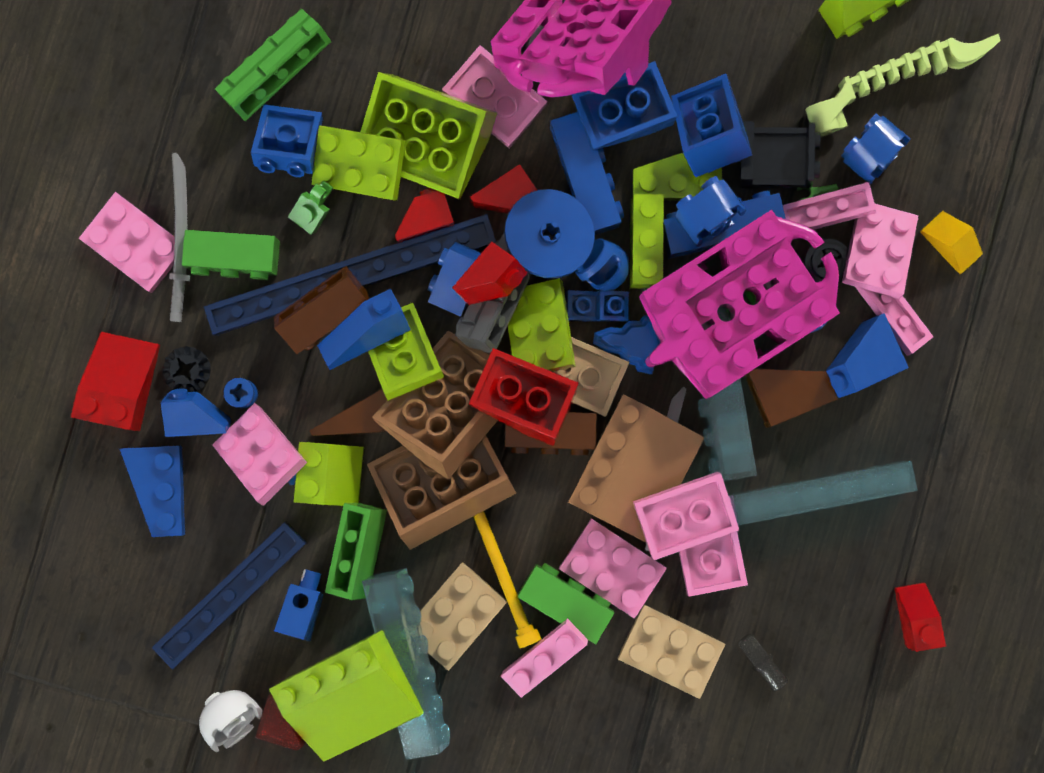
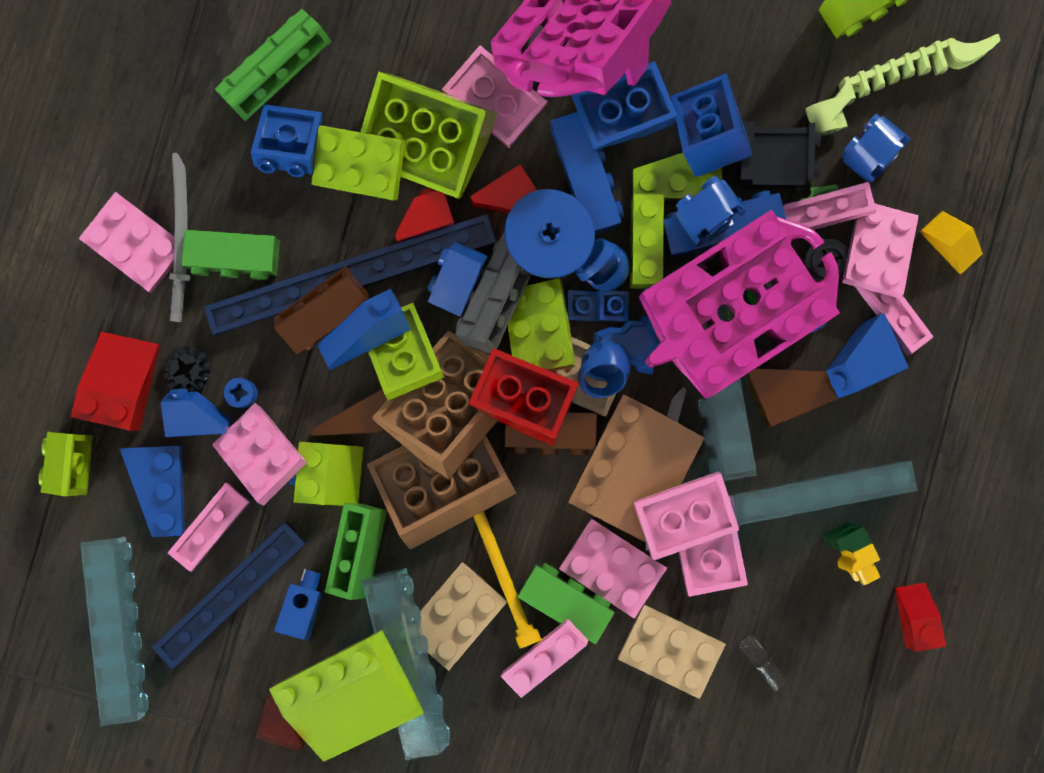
(65, 464): none -> lime slope
(114, 630): none -> clear light blue brick
(209, 527): none -> bright pink plate
(227, 718): white cylinder -> none
(309, 208): bright green plate -> none
(490, 276): red slope -> none
(604, 362): none -> blue helmet
(856, 551): none -> hips

